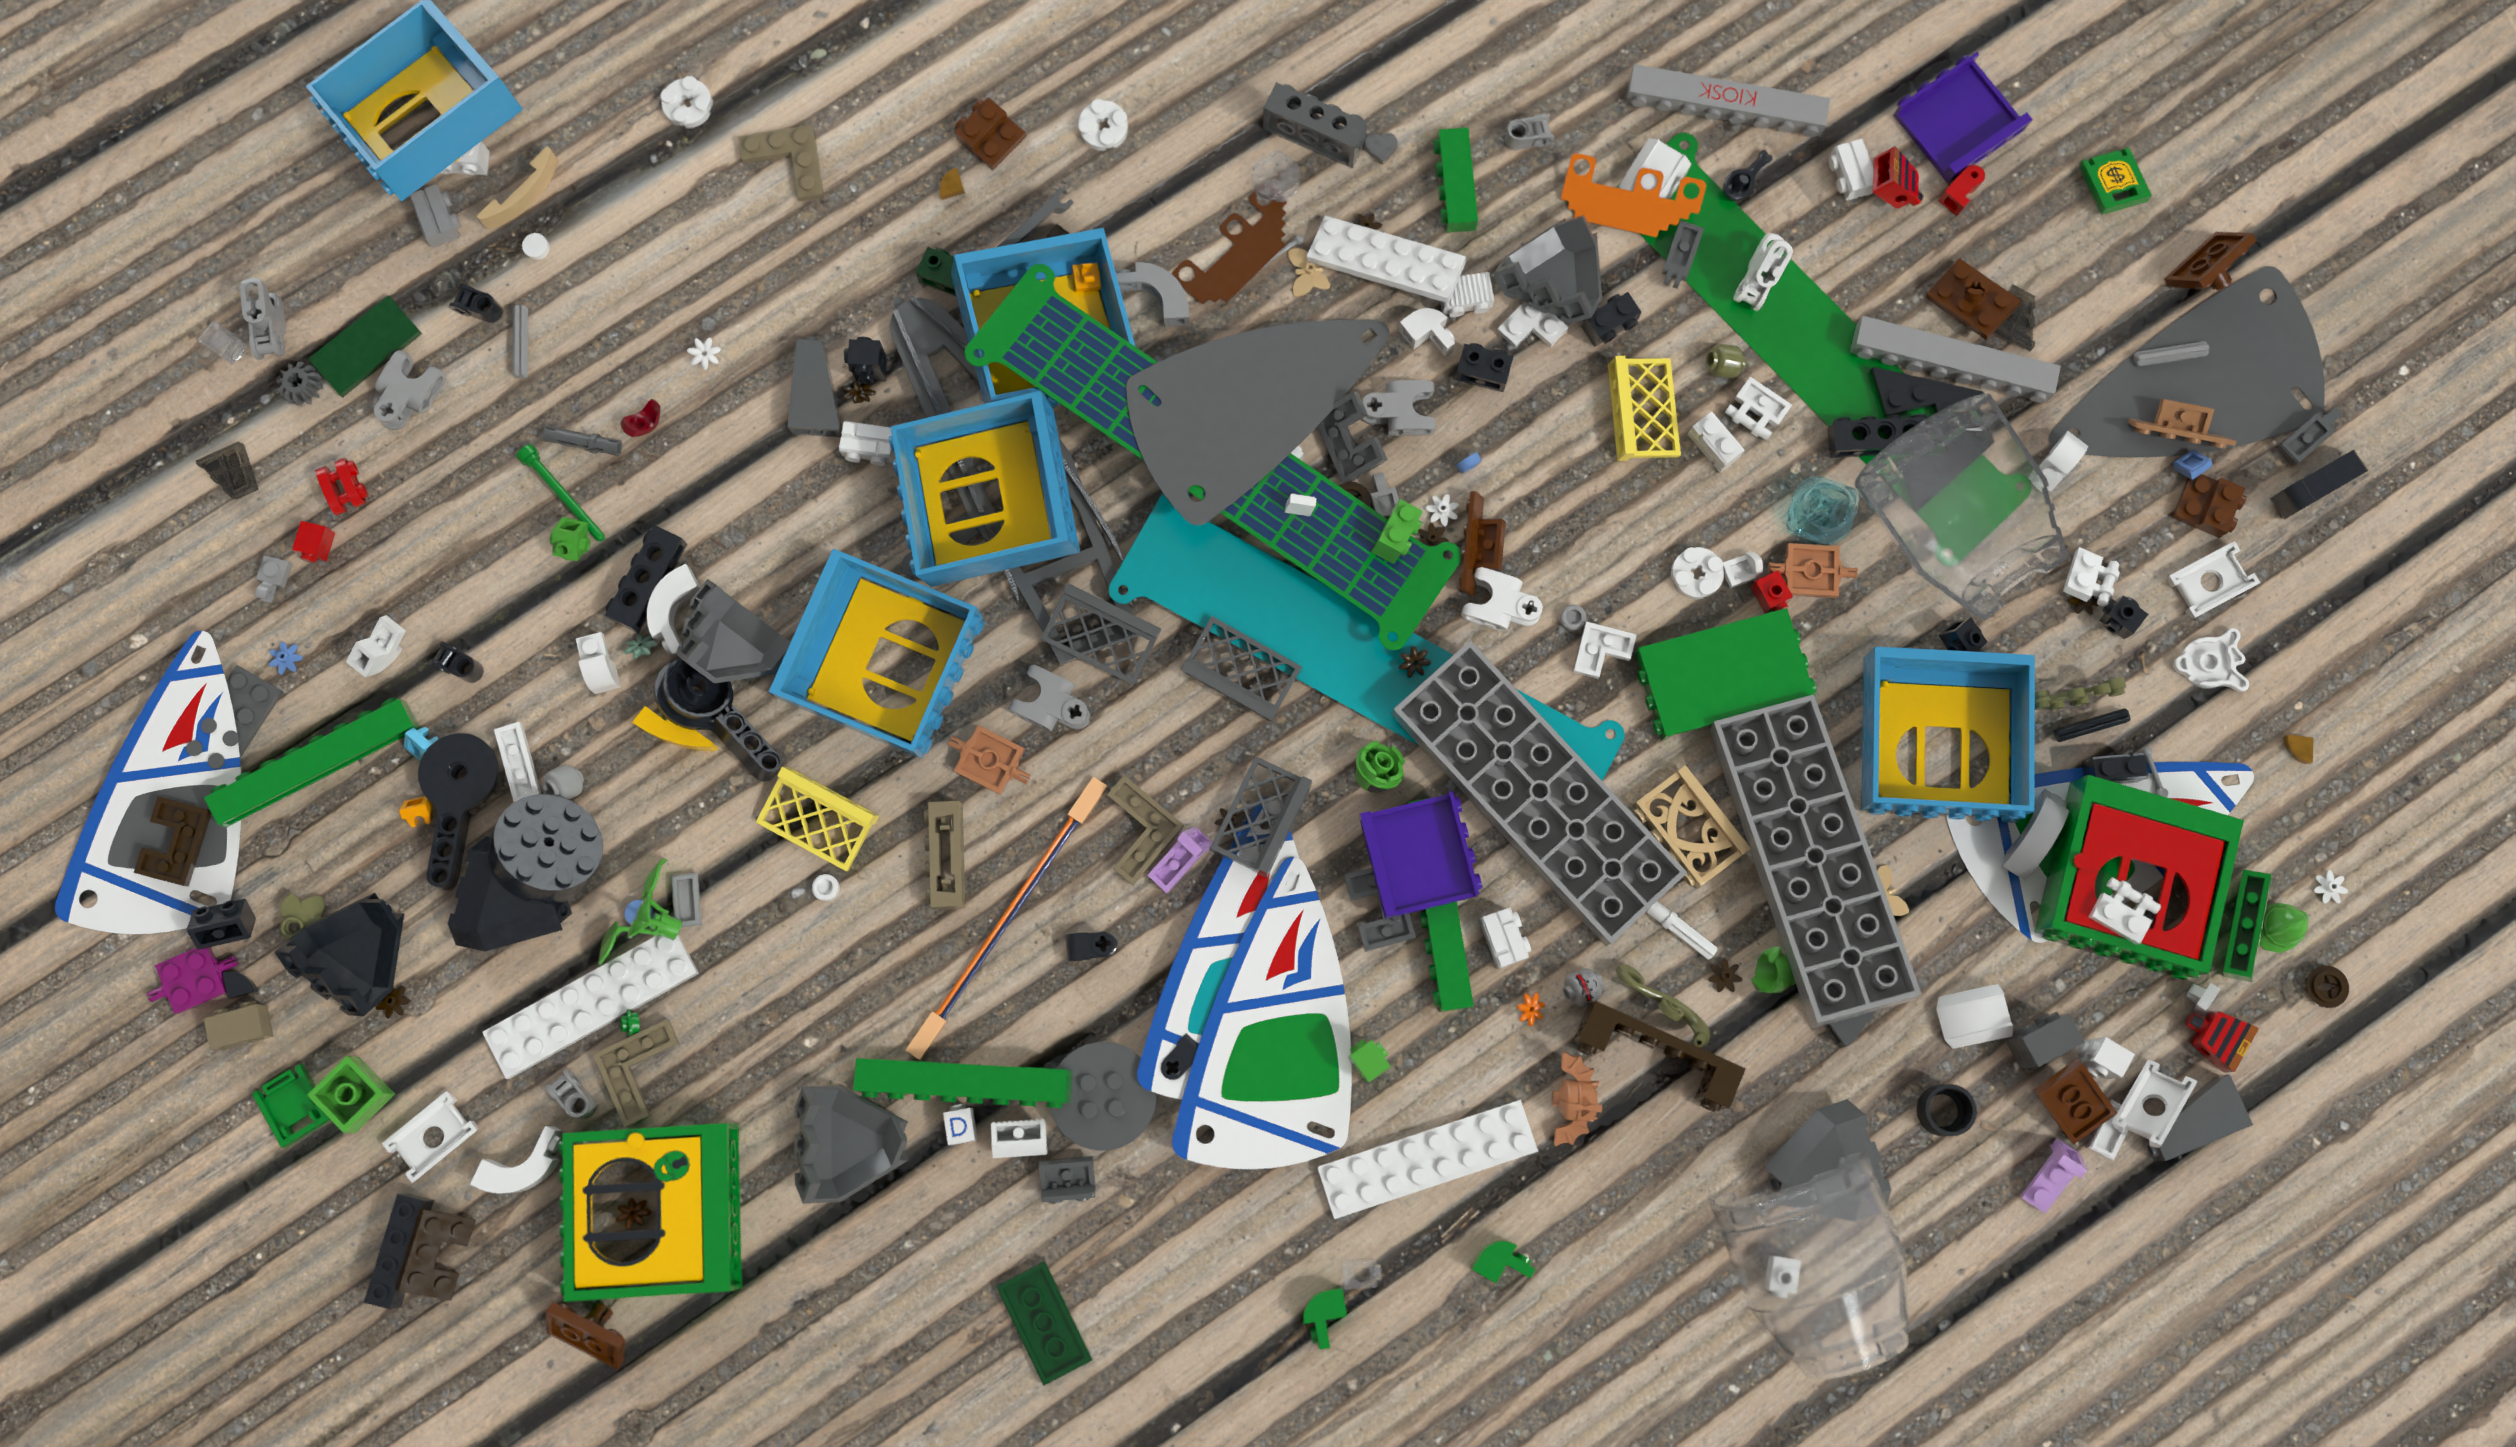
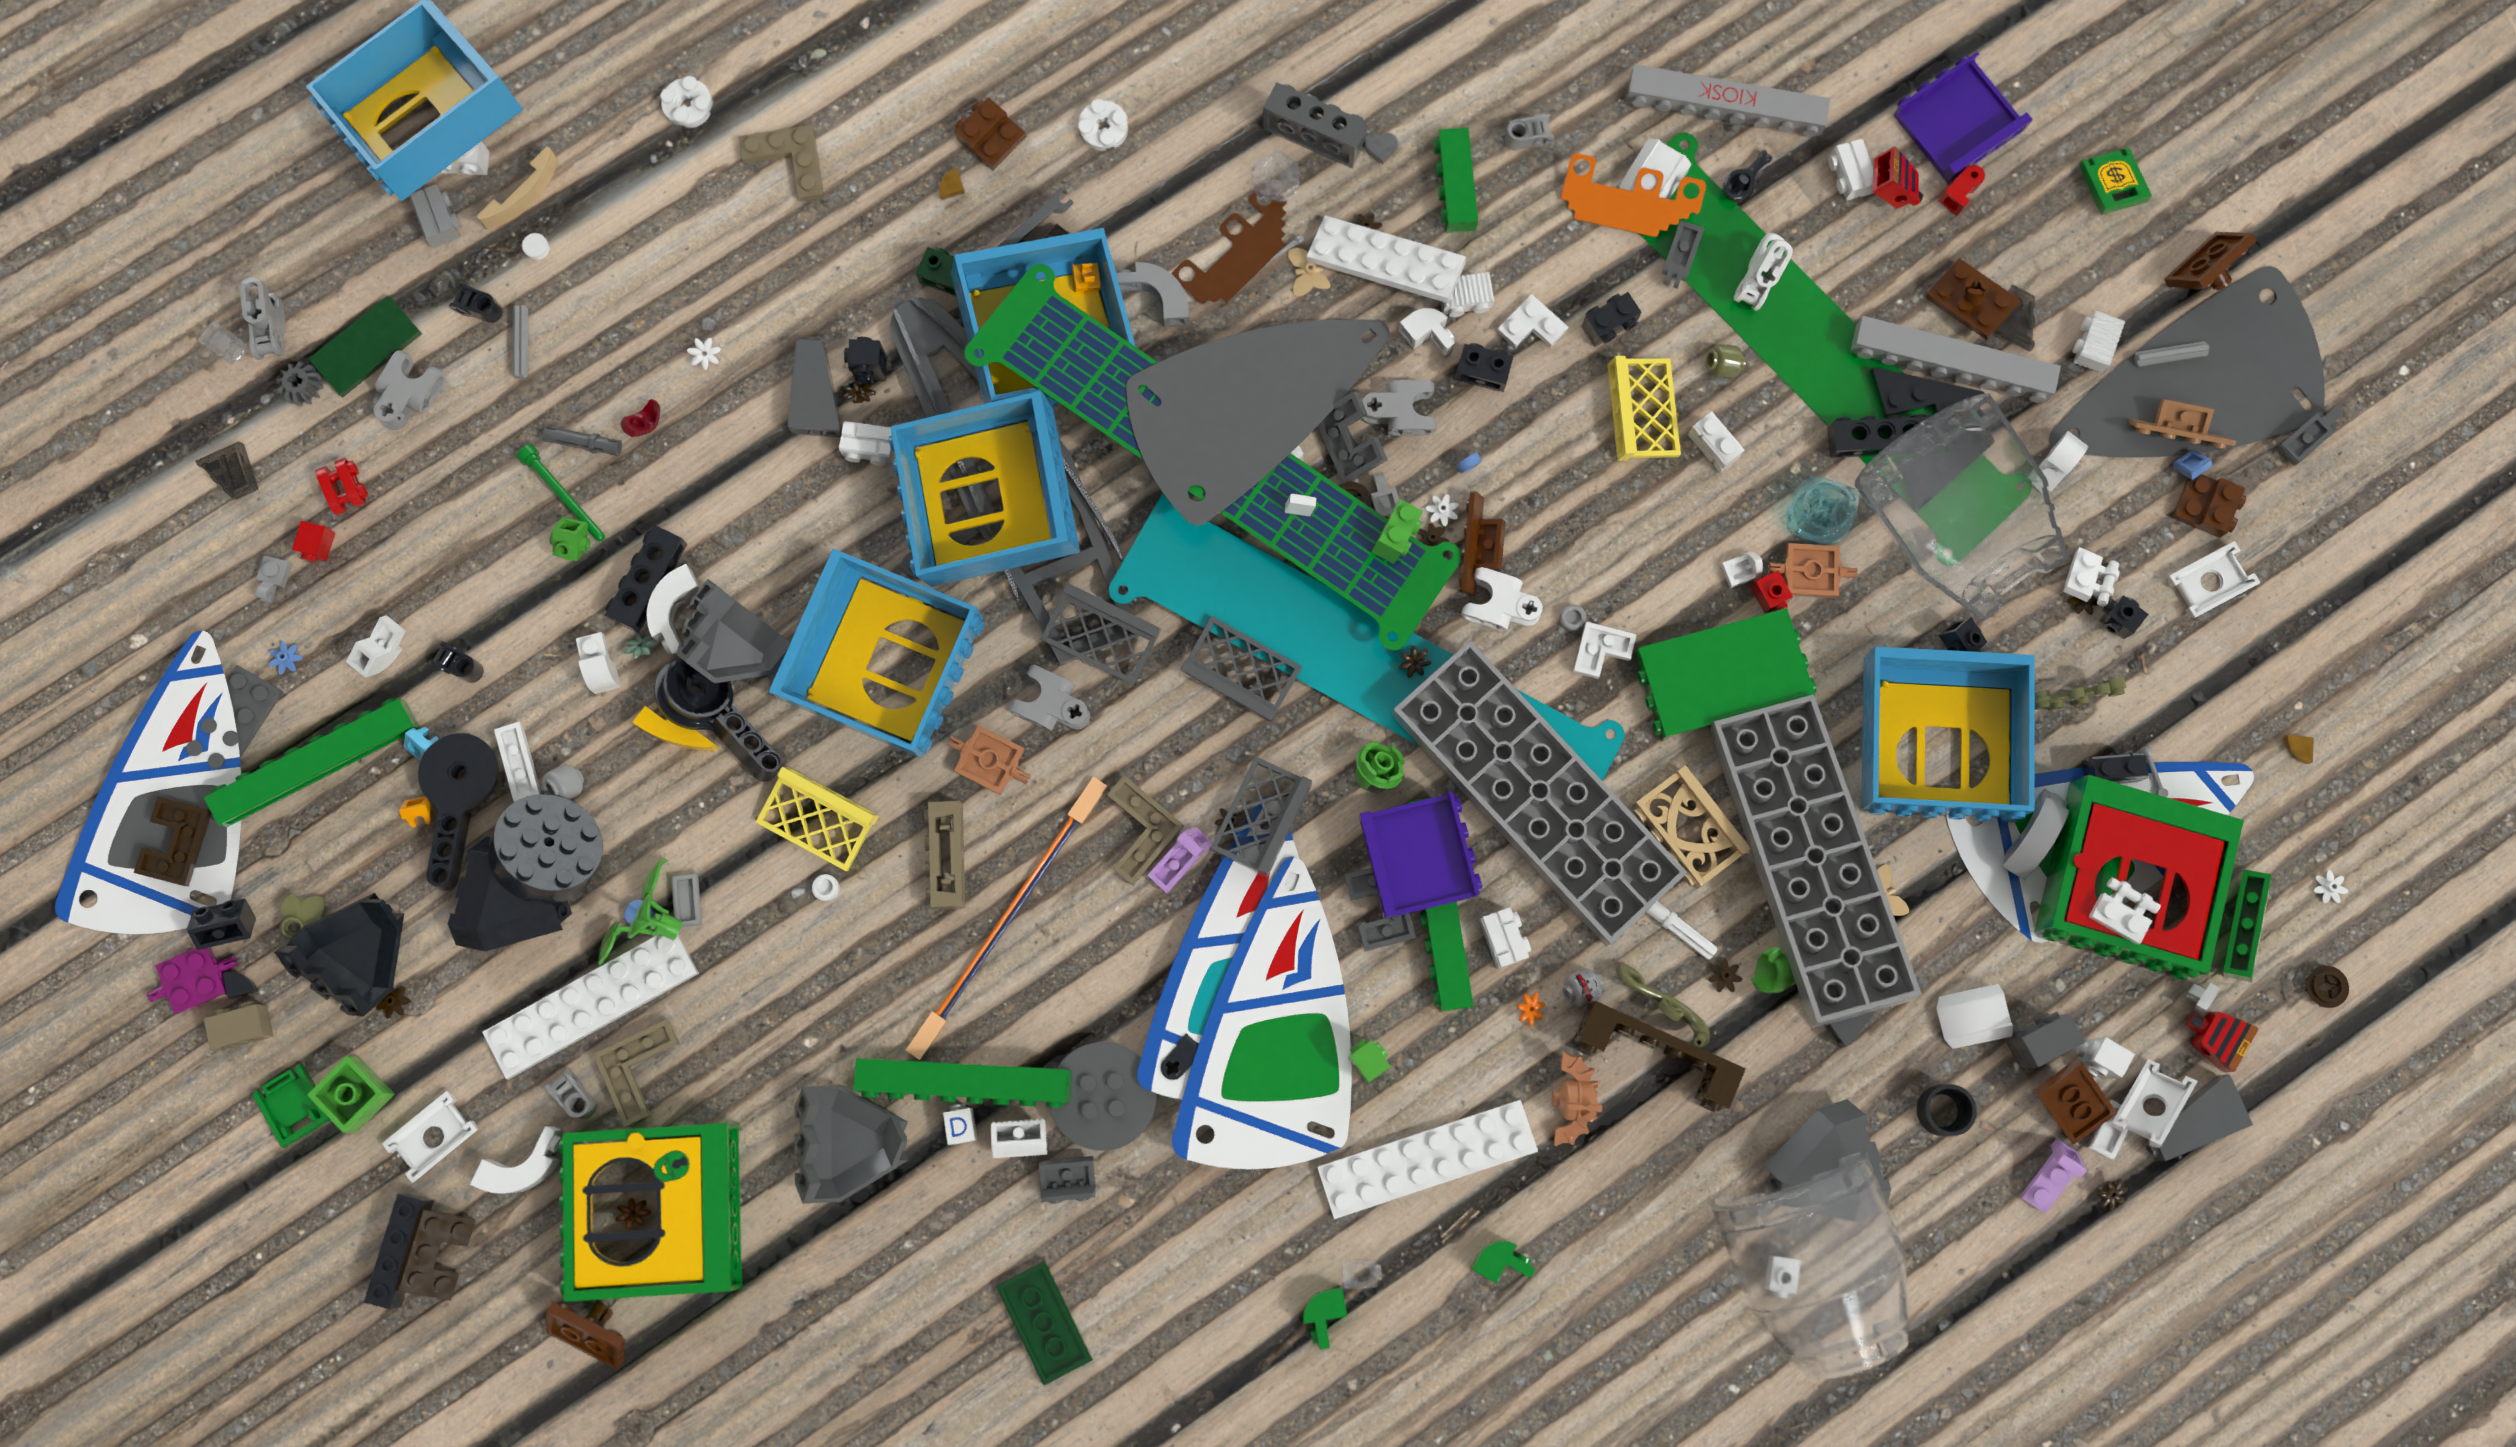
(629, 1023): green plate -> none
(1085, 945): black piece -> none
(1556, 271): dark grey panel -> none
(1684, 579): white plate -> none
(1763, 403): white plate -> none
(2092, 725): black axle -> none
(2098, 341): none -> white brick
(2112, 1194): none -> dark brown plant
(2213, 662): white tile -> none
(2283, 927): bright green piece -> none
(2318, 484): black beam -> none

